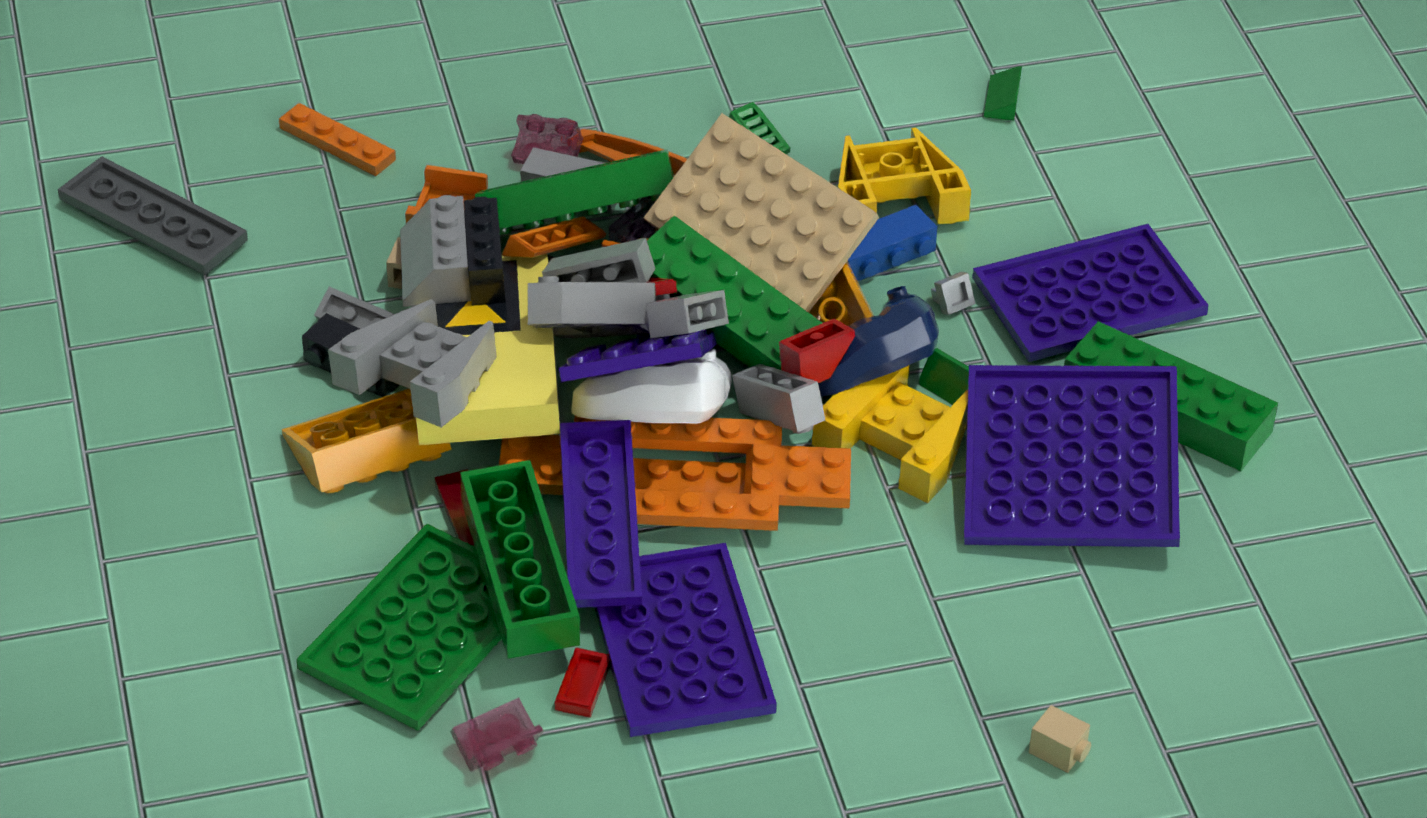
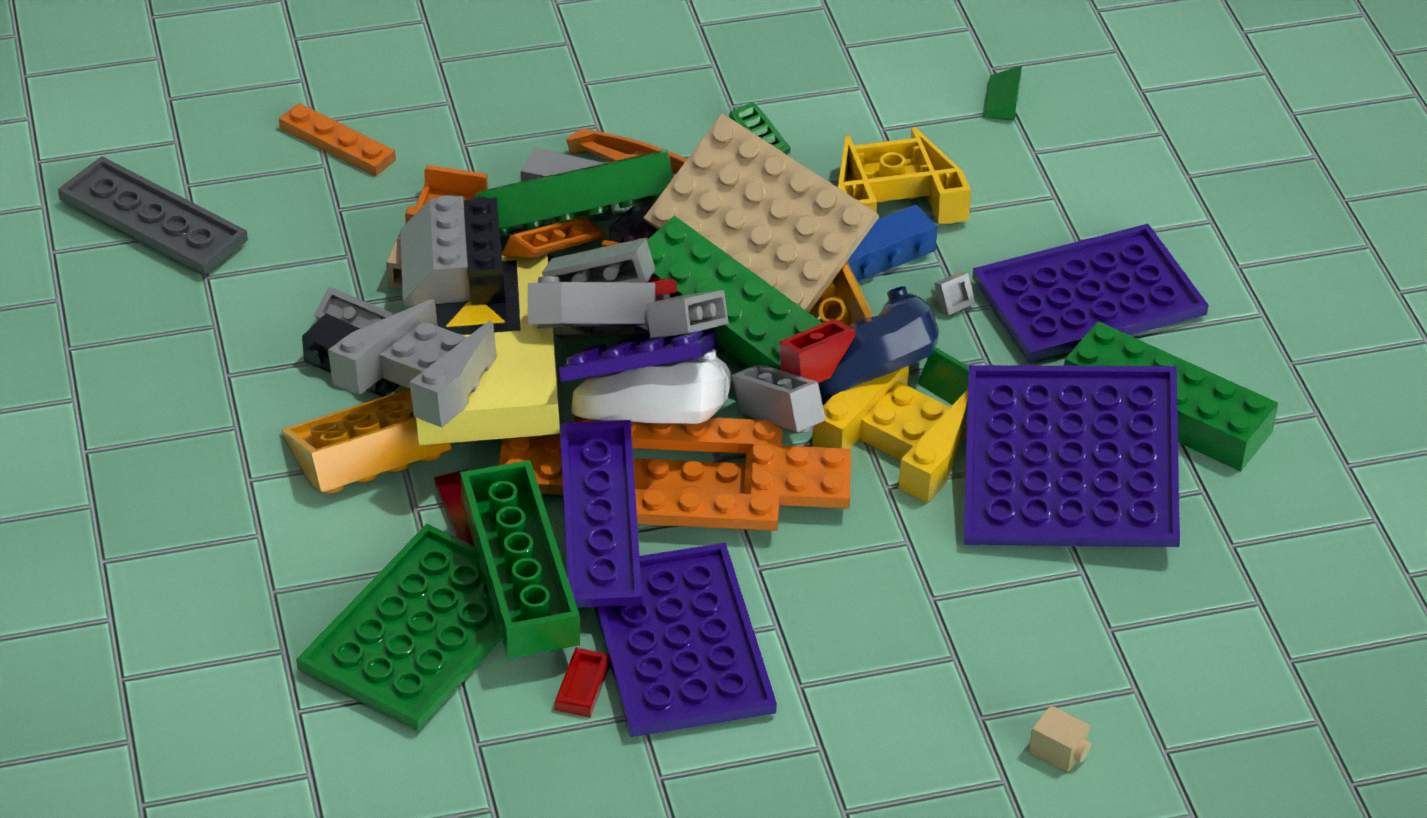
(496, 734): clear pink bracket -> none
(548, 134): clear pink bracket -> none

